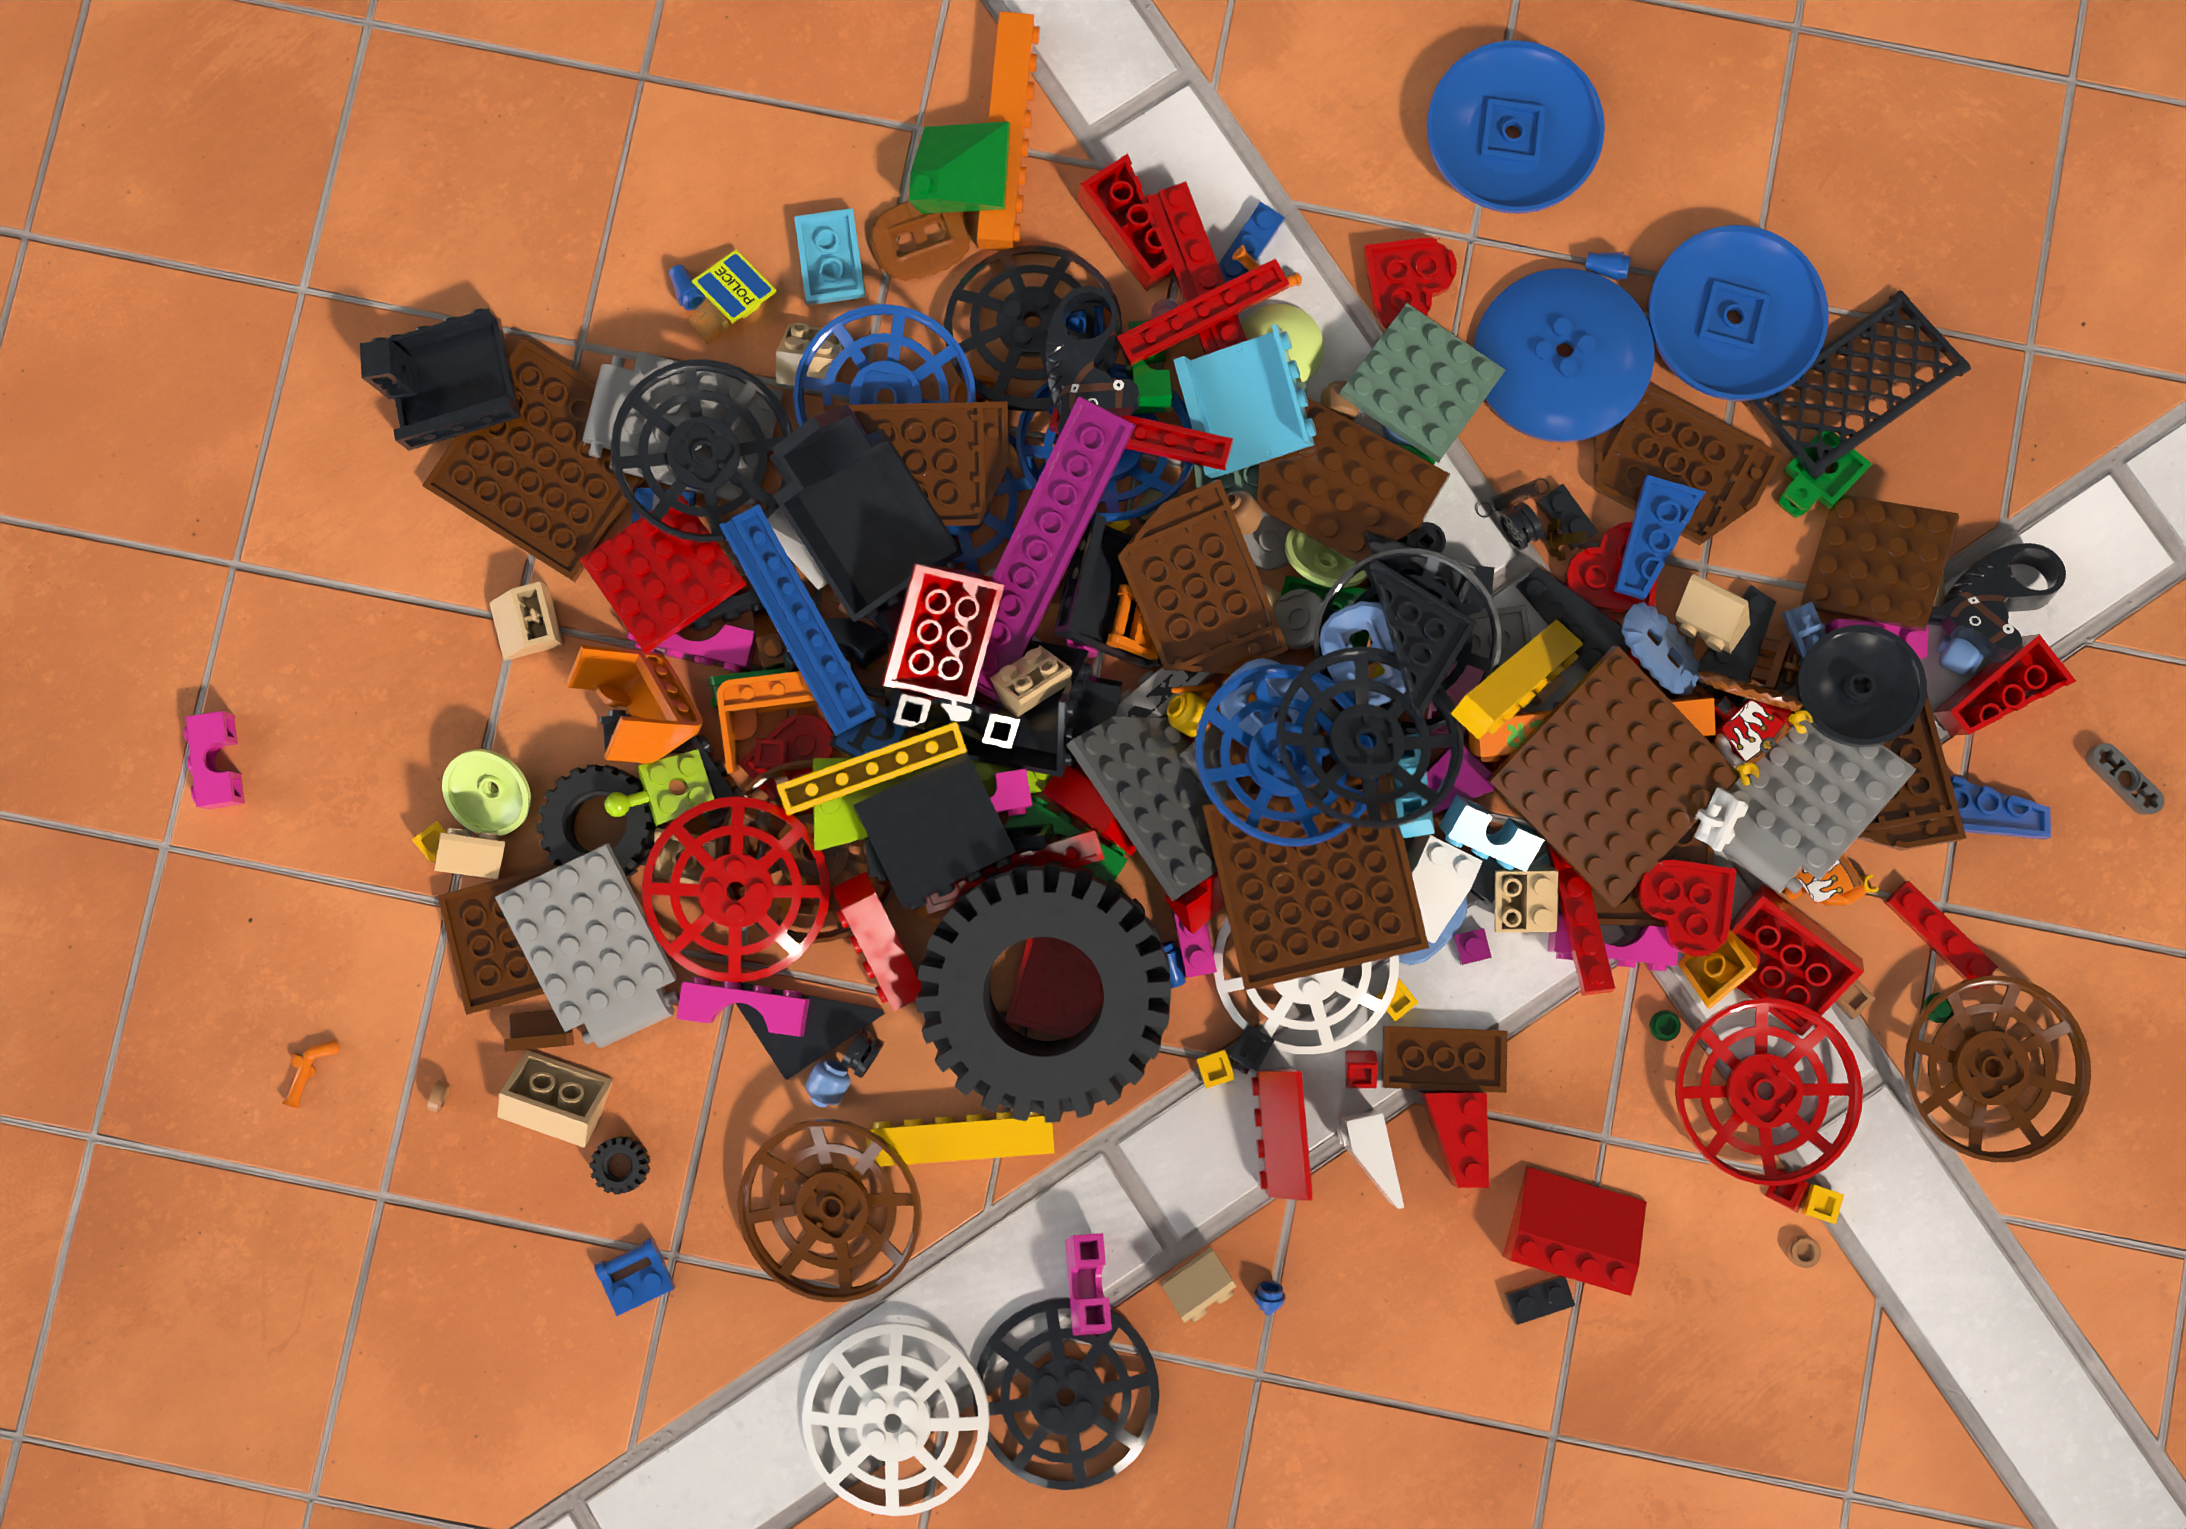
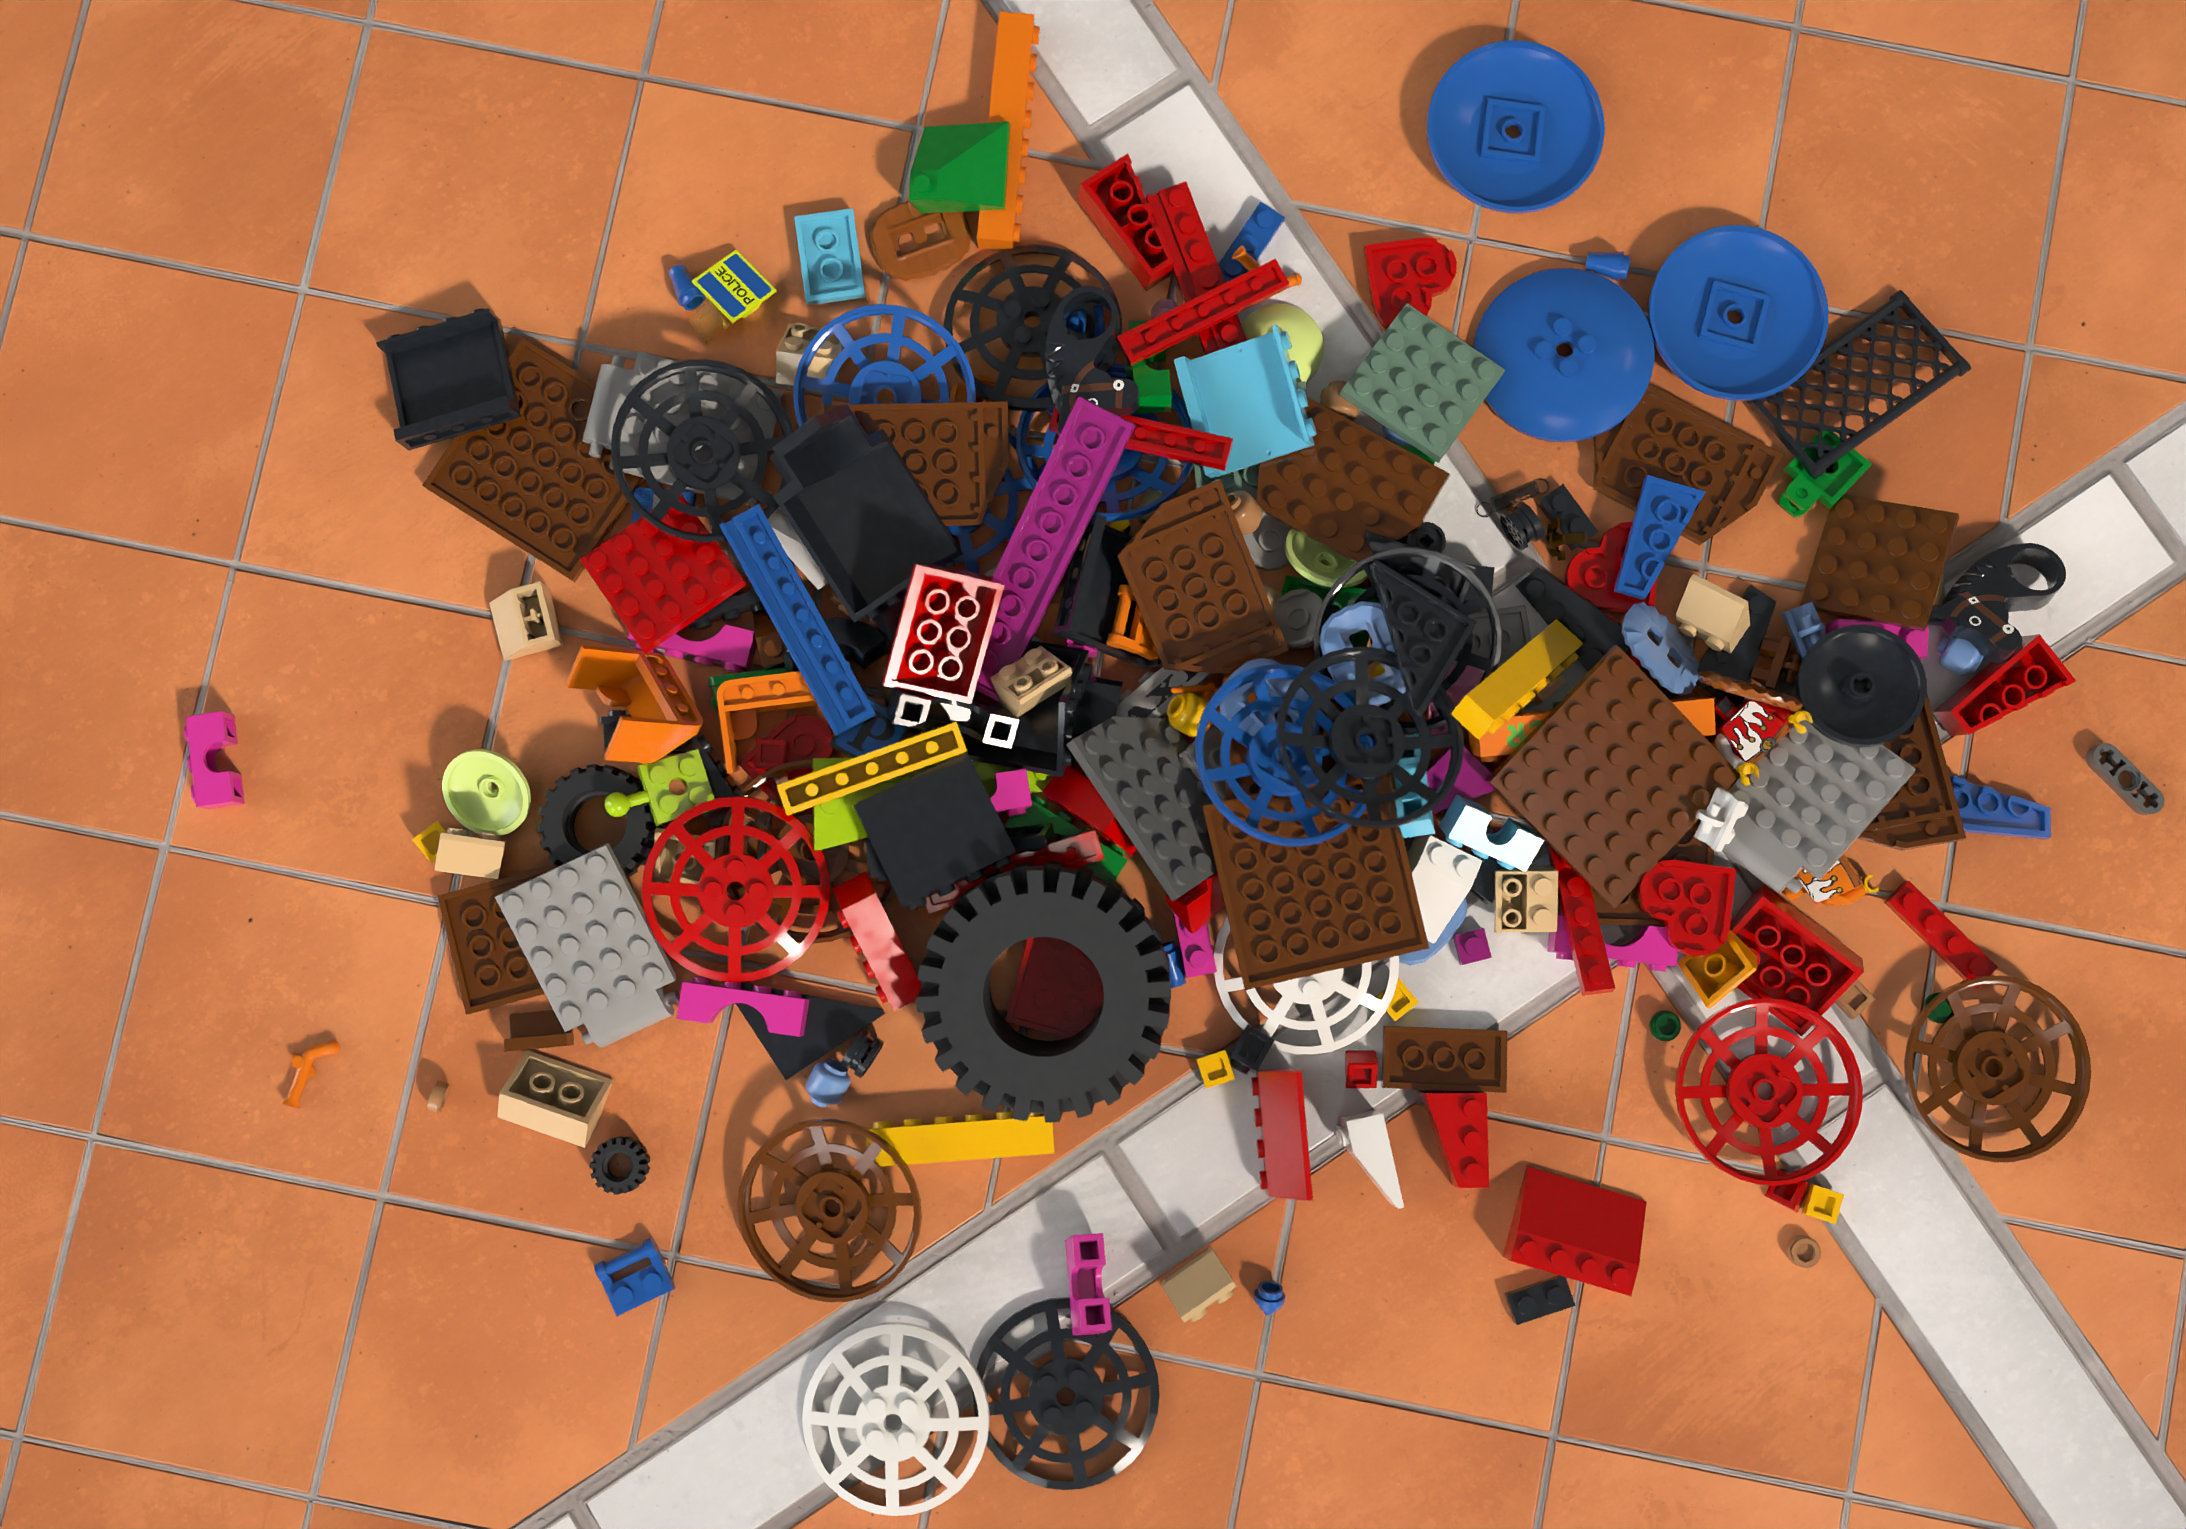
(388, 368): black brick -> none

